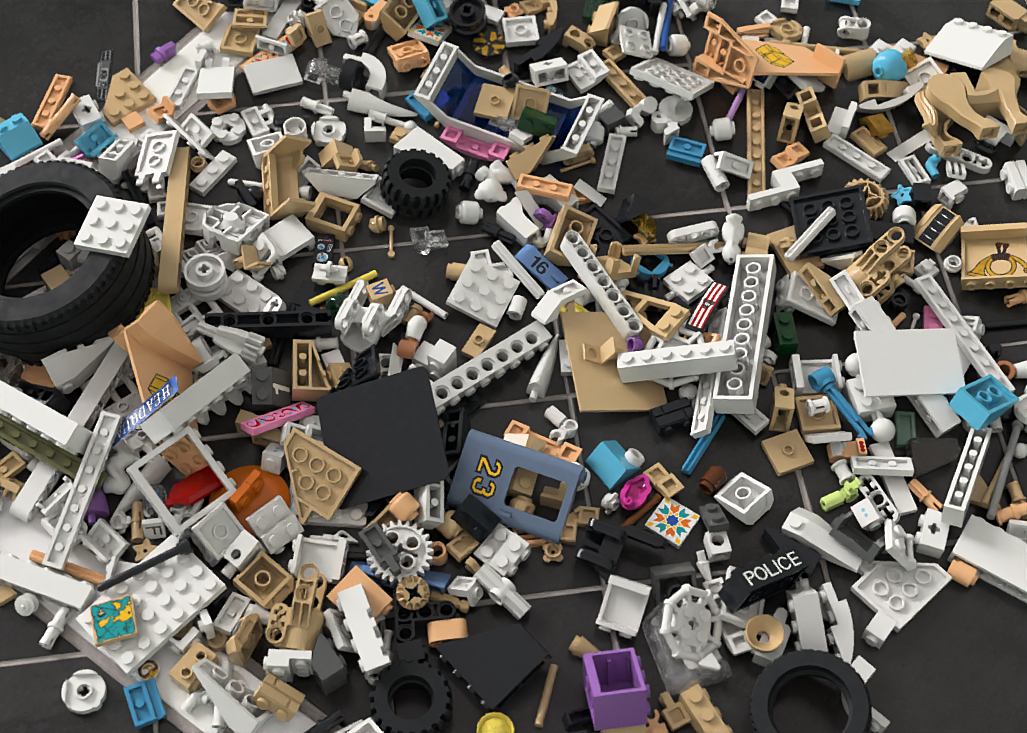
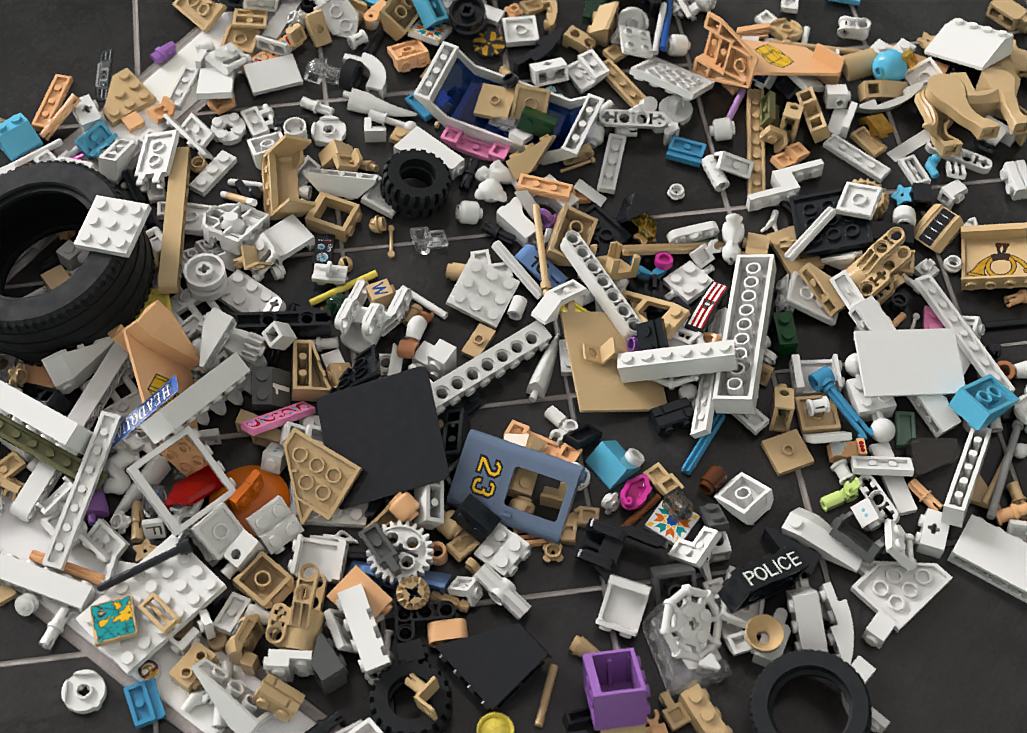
(15, 379): none -> tan plate
(170, 624): none -> tan tile
(210, 436): none -> white tile
(215, 333): none -> white slope
(226, 54): none -> white plate
(238, 198): none -> bar
(250, 663): none -> tan piece
(279, 335): none -> white brick
(424, 692): none -> tan bracket
(545, 284): none -> tan bar
(582, 436): none -> black tile
(633, 123): none -> white beam
(652, 334): none -> black plate
(663, 261): none -> dark pink tile
(676, 192): none -> white plate
(677, 505): none -> clear smoke window
(695, 552): none -> white plate
(769, 111): none -> olive panel
(772, 221): none -> white bar
(775, 136): none -> tan bracket
(836, 96): none -> white brick
(859, 200): none -> white plate
(963, 573): light nougat brick -> none

